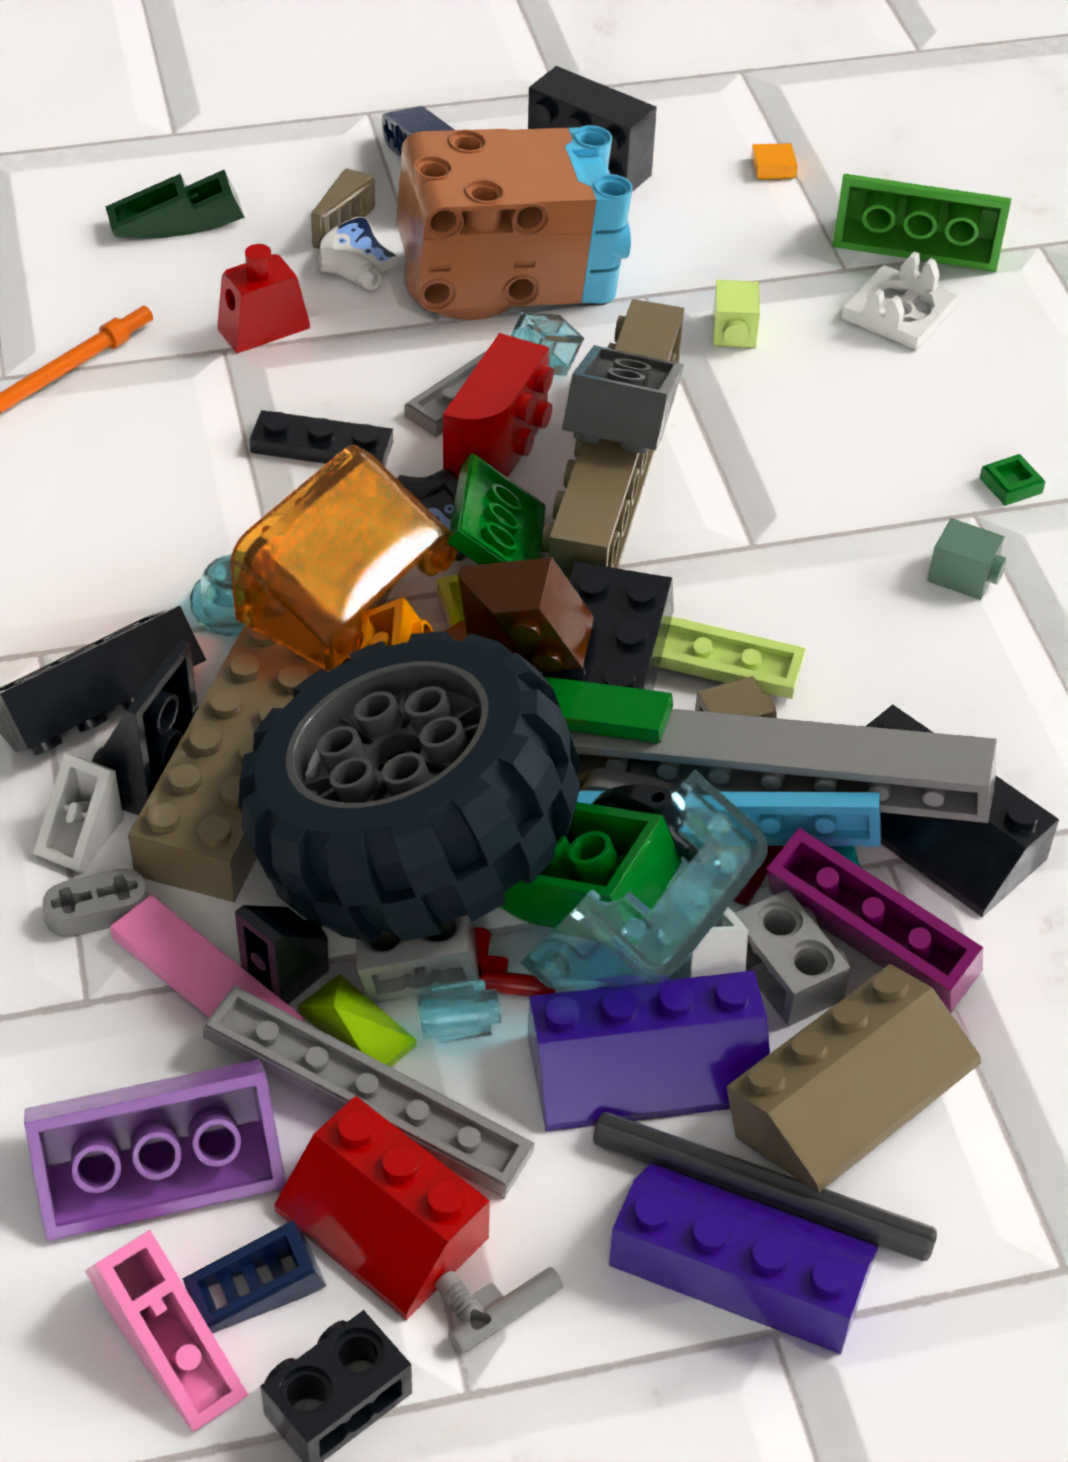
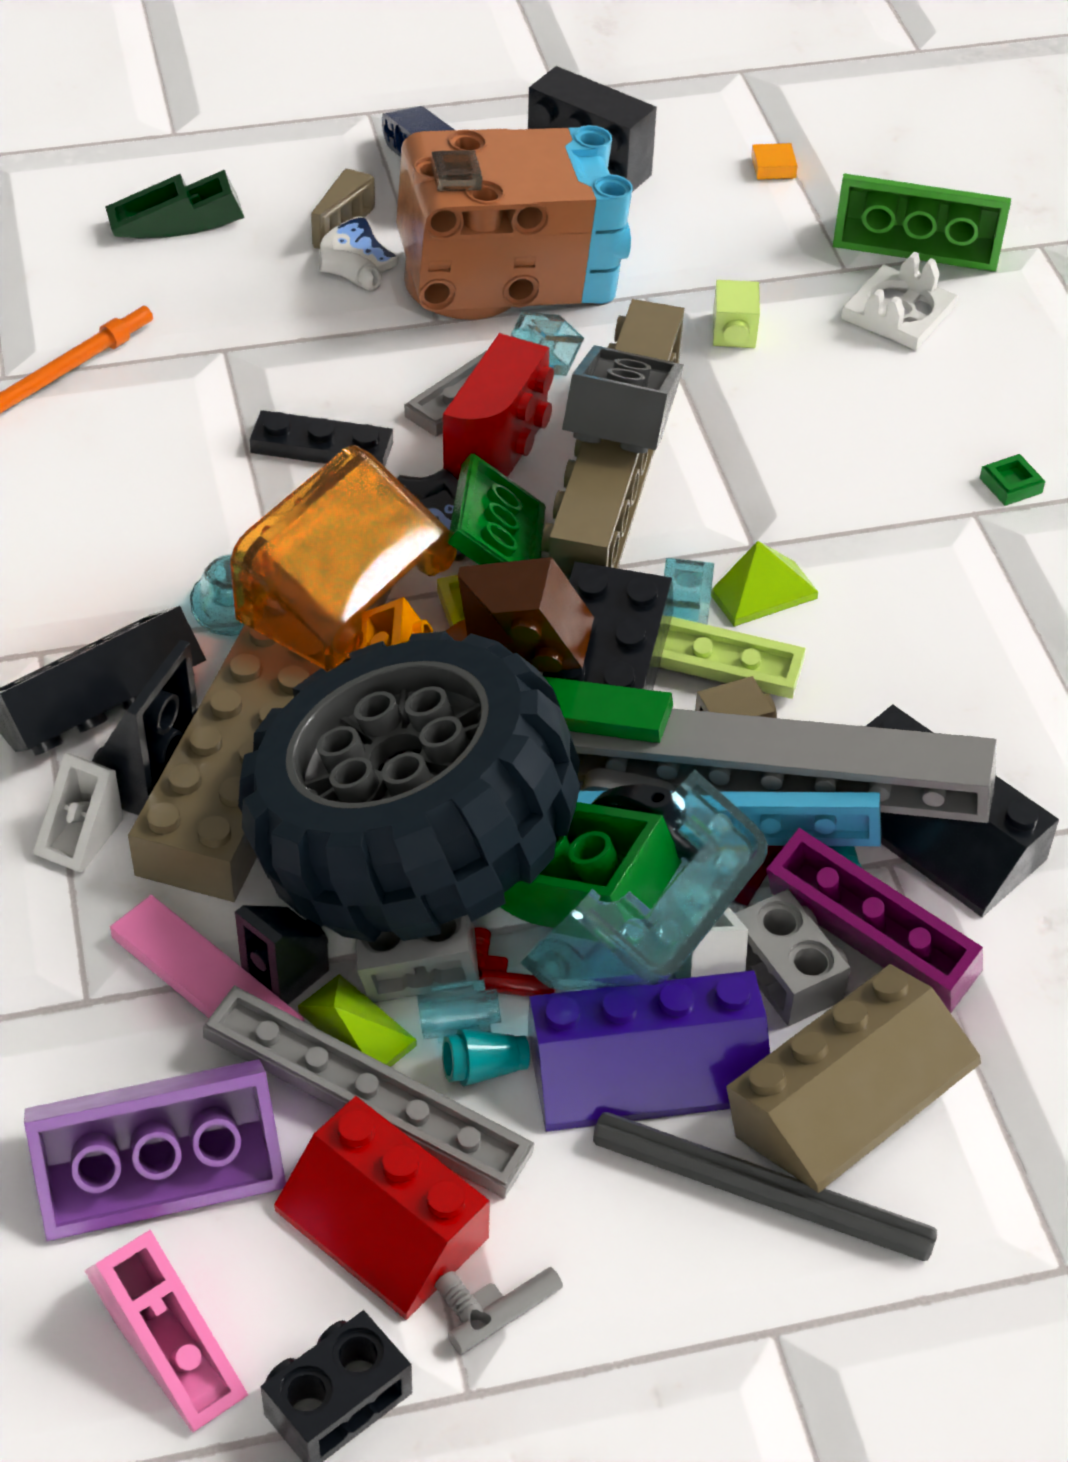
(93, 901): light grey beam -> none
(260, 301): red torso -> none
(262, 1297): dark blue slope -> none
(456, 170): none -> clear smoke tile
(482, 1055): none -> teal cone
(690, 588): none -> clear light blue brick
(742, 1256): dark purple slope -> none
(761, 586): none -> lime slope
(967, 559): sand green brick -> none

